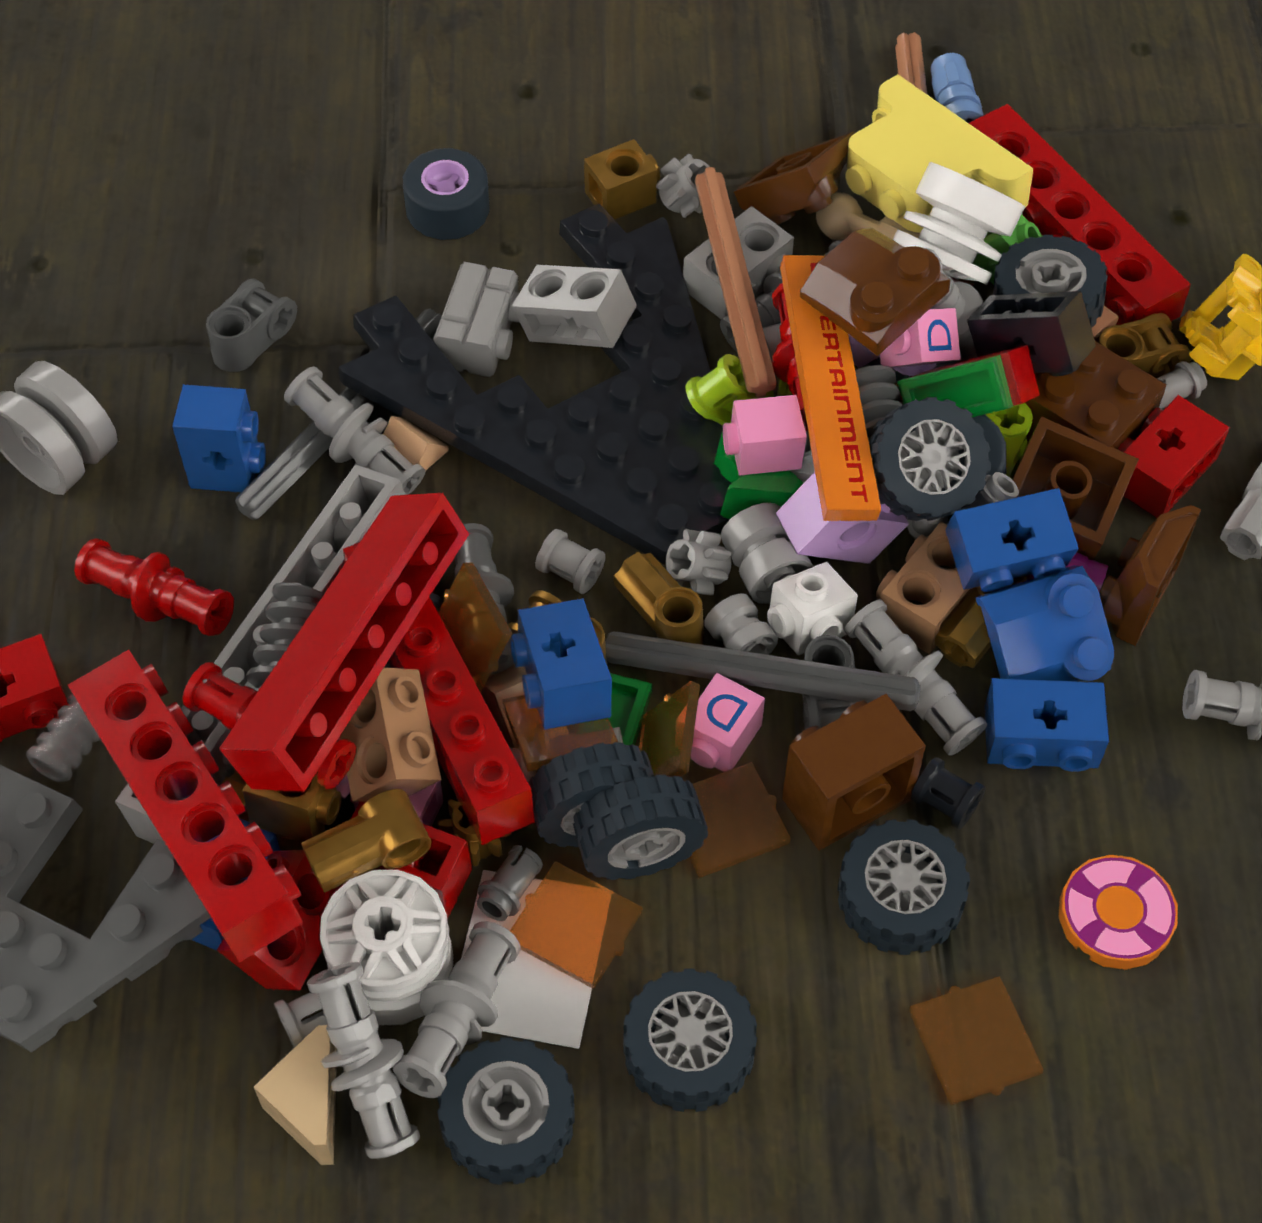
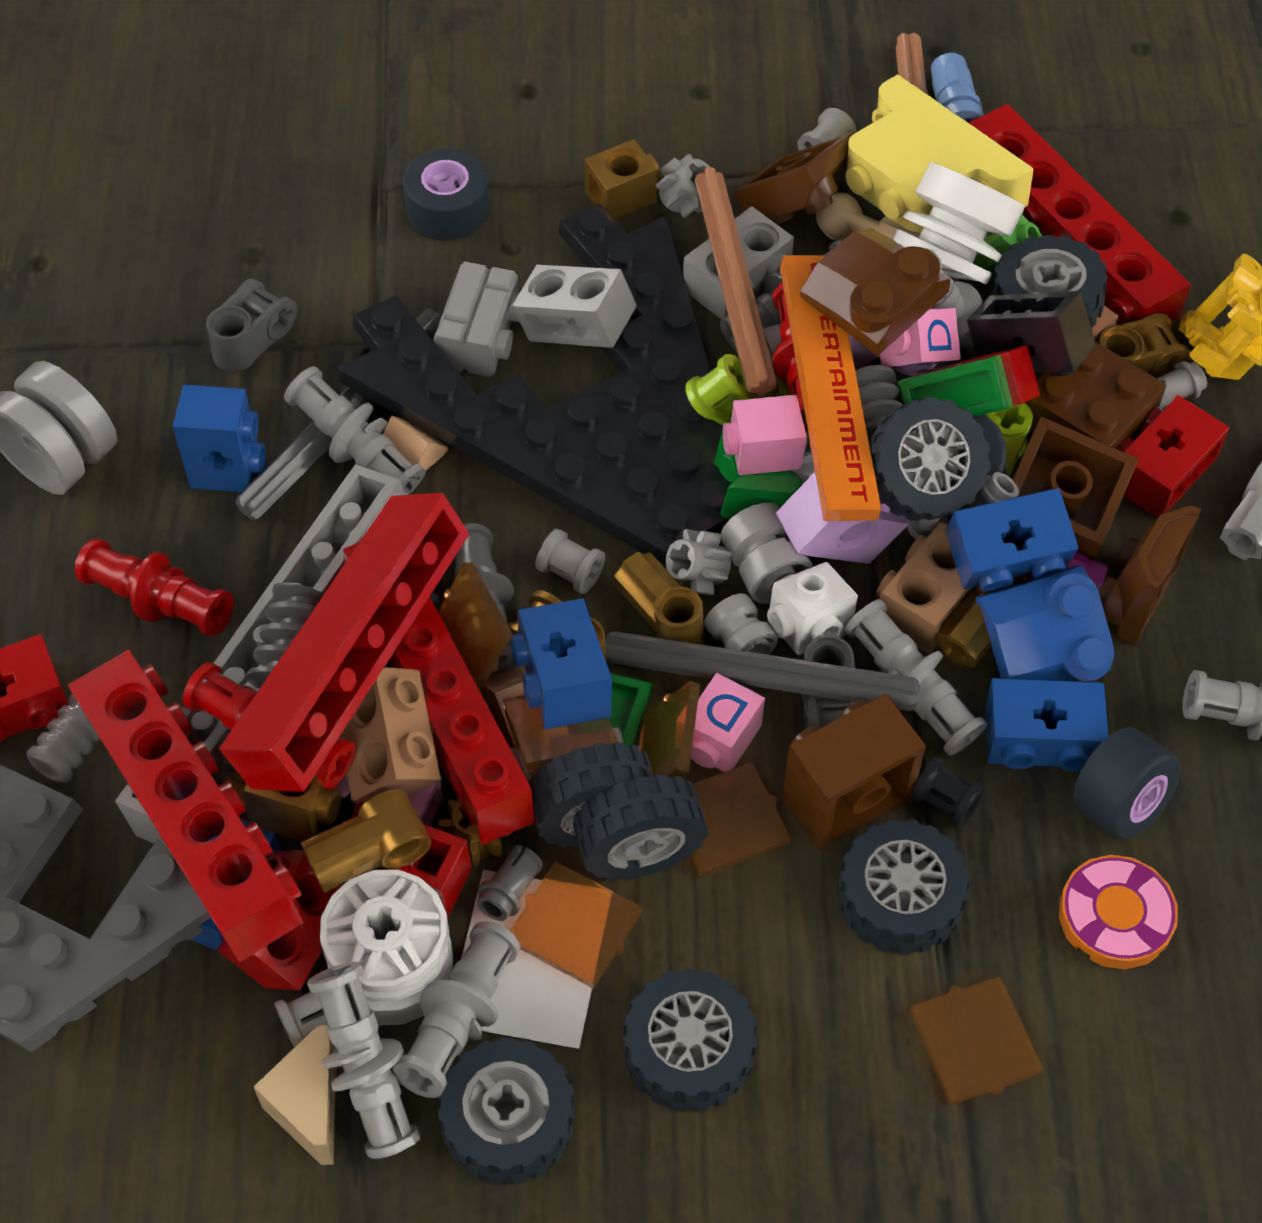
(830, 125): none -> light grey bush
(1126, 783): none -> black wheel

